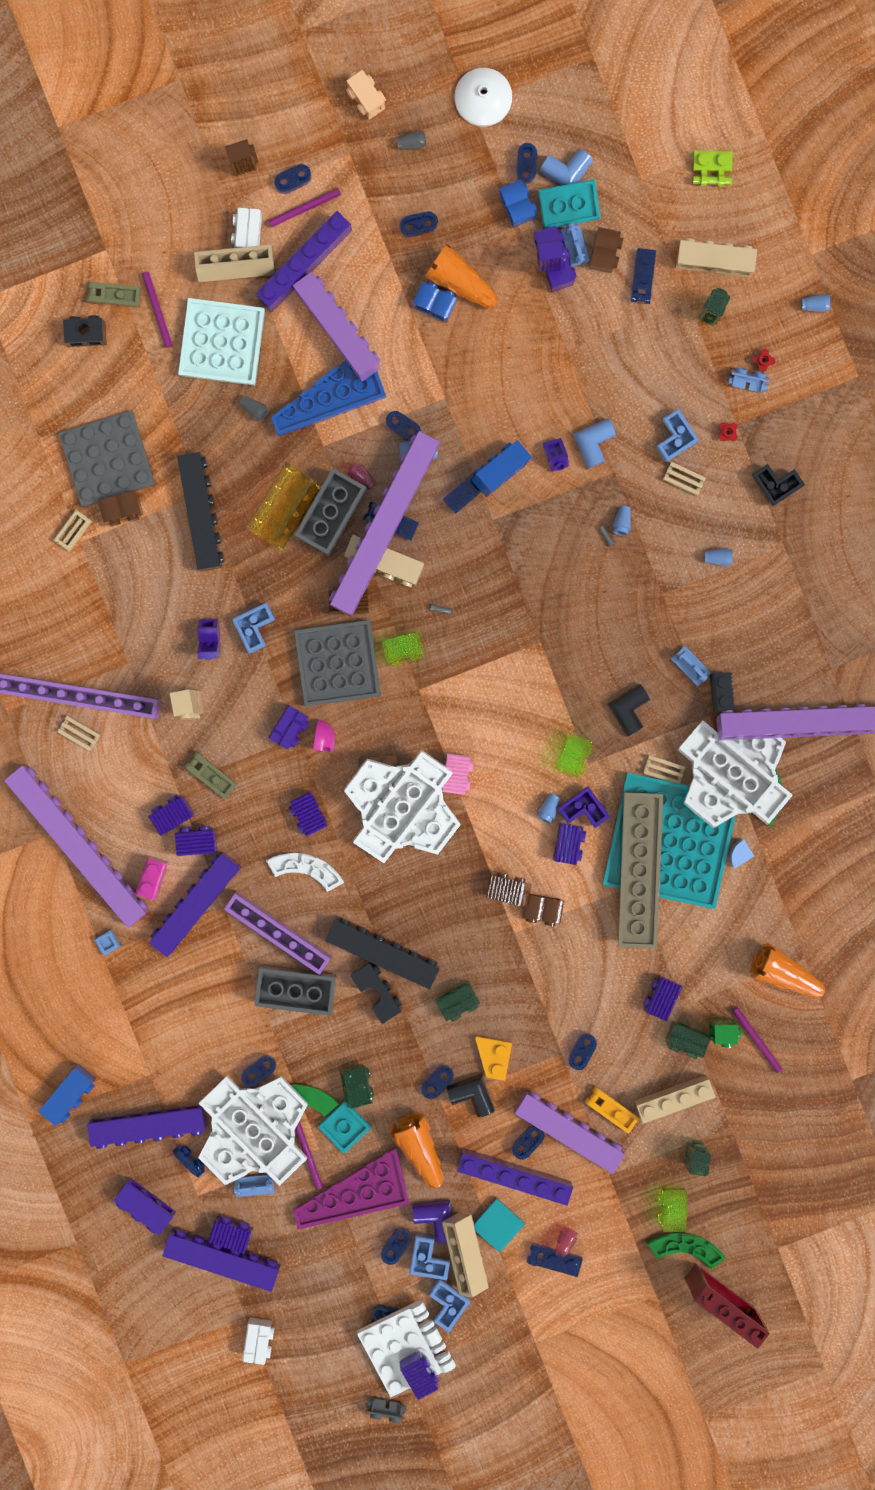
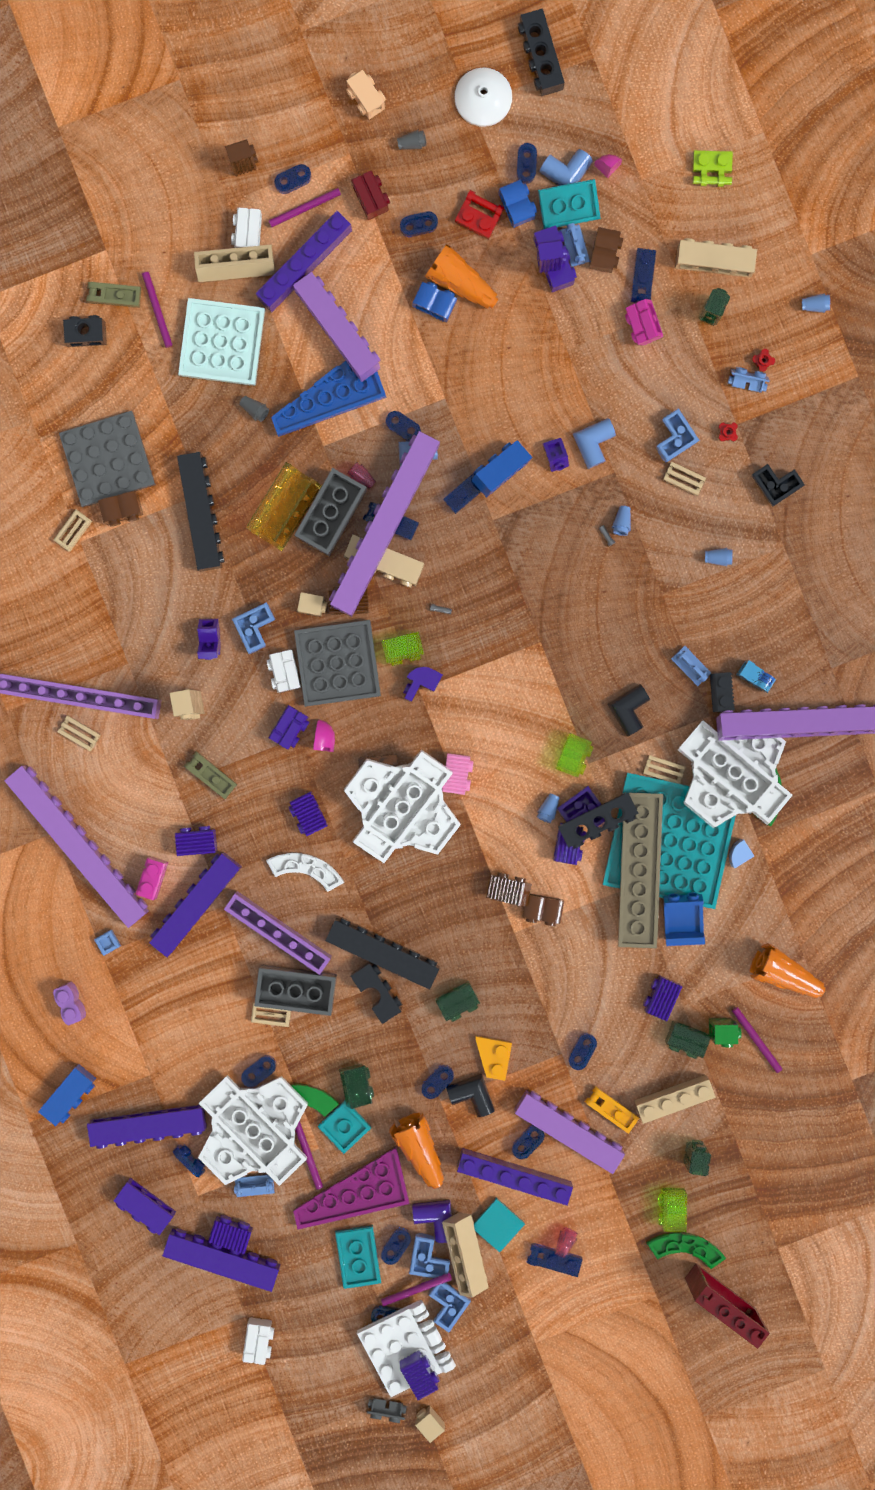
(68, 999): none -> medium lavender brick
(171, 815): dark purple brick -> none
(270, 1022): none -> tan tile
(284, 671): none -> white brick
(312, 604): none -> tan brick
(358, 1256): none -> teal tile
(370, 195): none -> dark red brick
(416, 1289): none -> magenta bar
(421, 676): none -> dark purple brick
(429, 1423): none -> tan brick
(476, 220): none -> red plate
(536, 22): none -> black brick
(608, 164): none -> dark pink brick
(623, 802): none -> black brick
(643, 322): none -> dark pink brick
(684, 919): none -> blue panel
(756, 676): none -> dark azure leg

